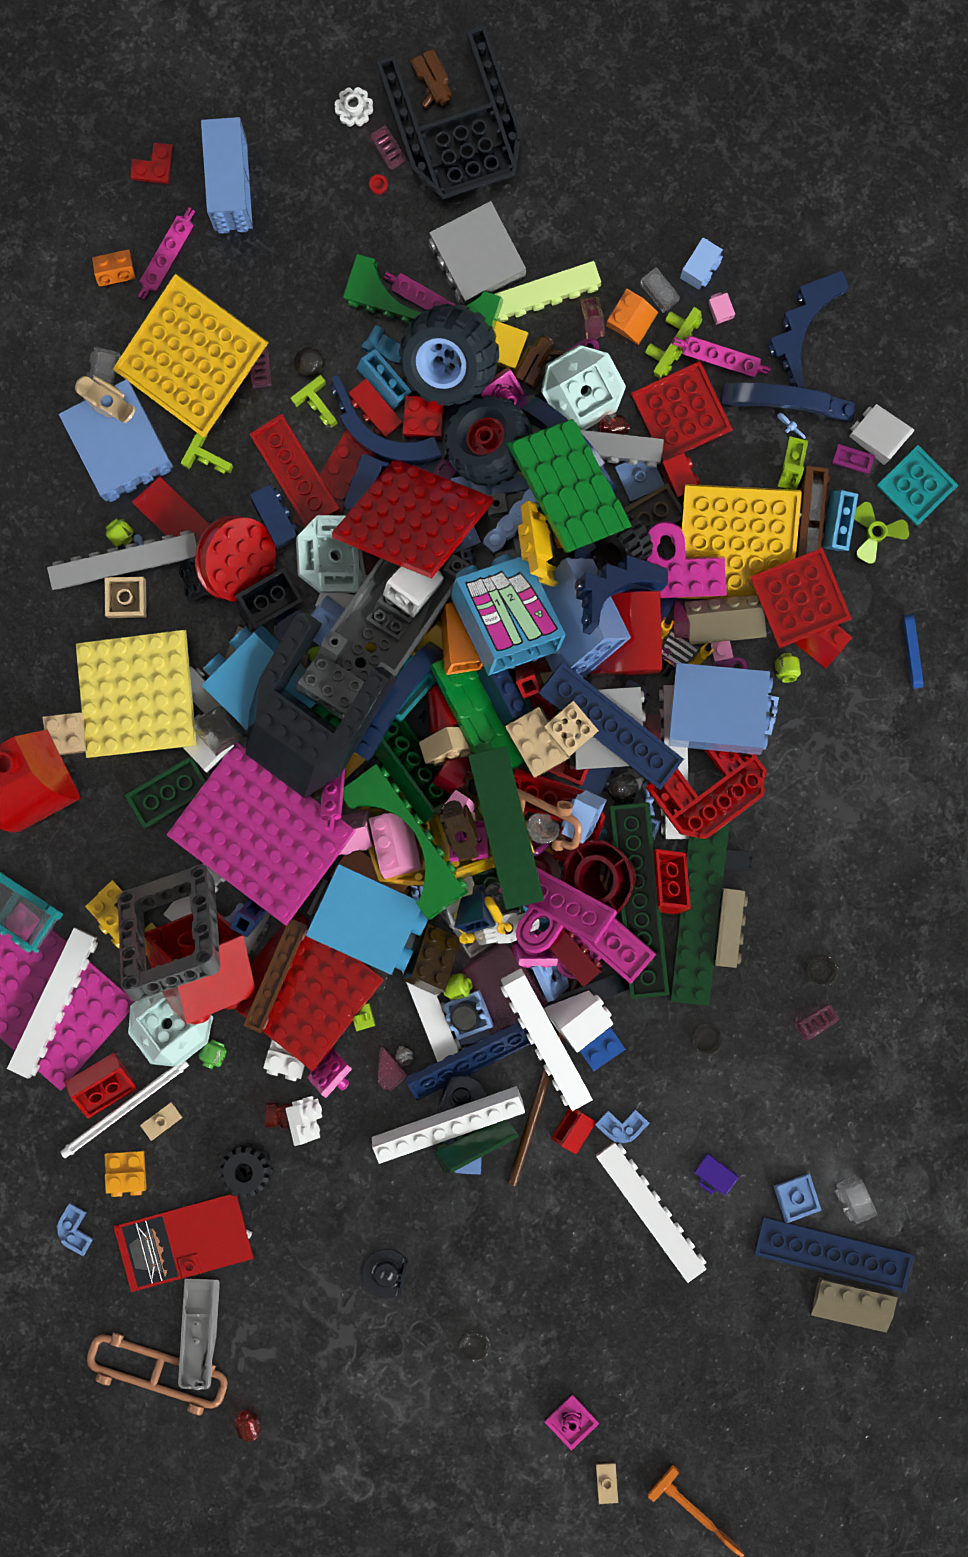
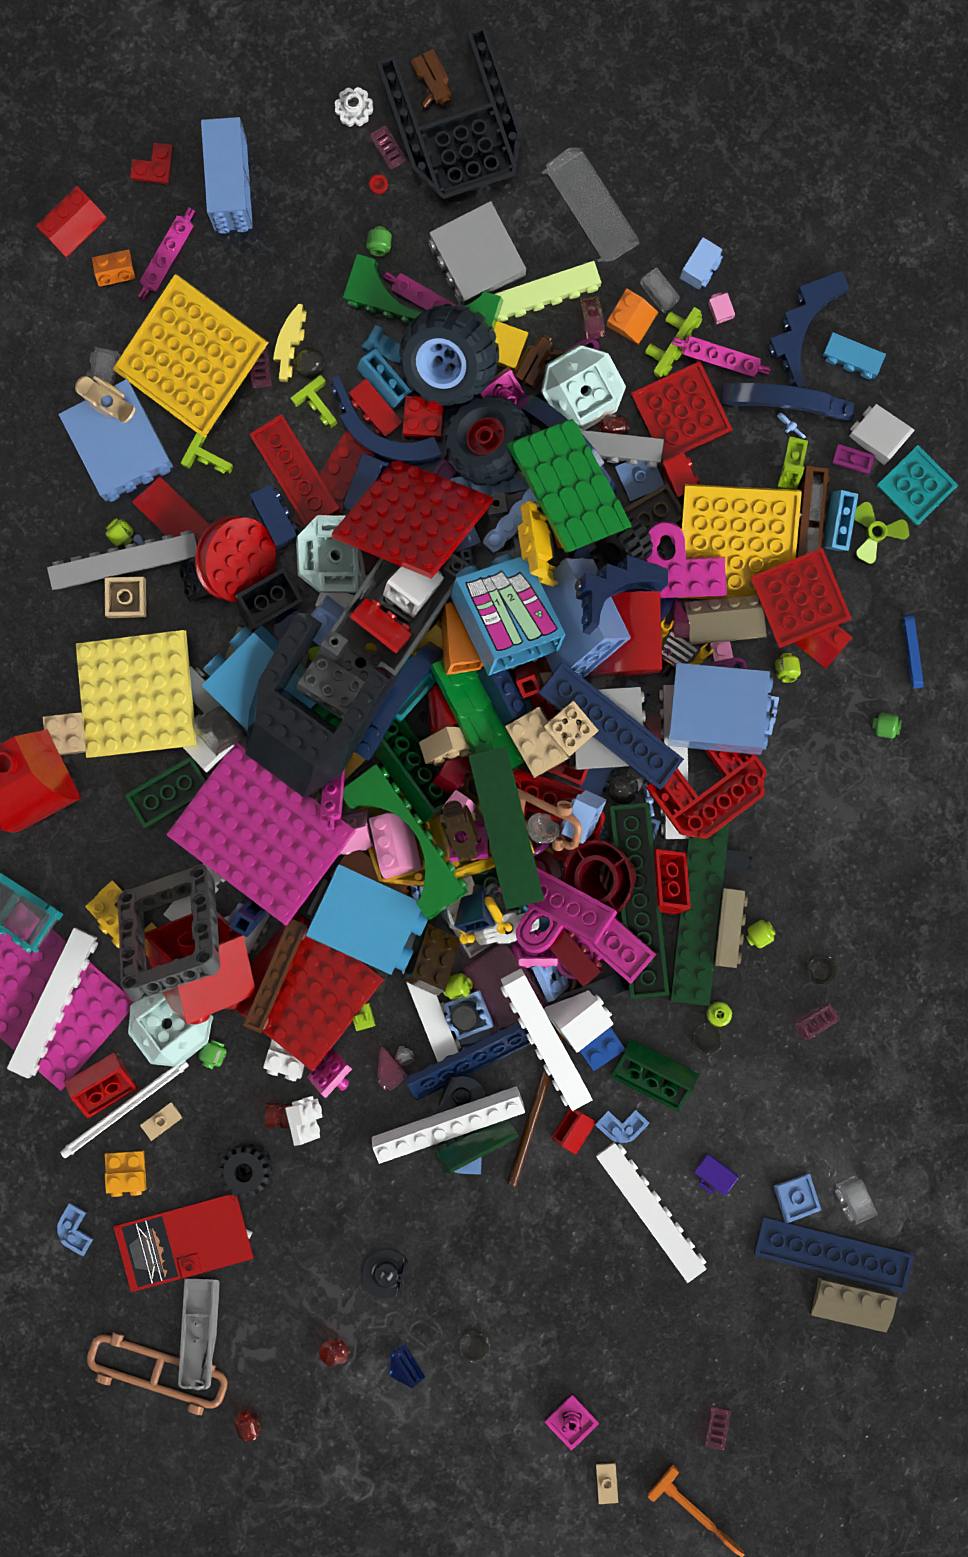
(71, 221): none -> red slope
(289, 335): none -> light yellow slope
(333, 1352): none -> clear red head
(379, 241): none -> bright green head
(382, 624): none -> red slope
(405, 1368): none -> clear blue slope
(592, 204): none -> clear piece
(654, 1075): none -> dark green slope
(712, 1011): none -> lime head
(712, 1445): none -> clear pink slope
(760, 934): none -> lime head
(853, 356): none -> dark azure brick
(887, 725): none -> bright green head

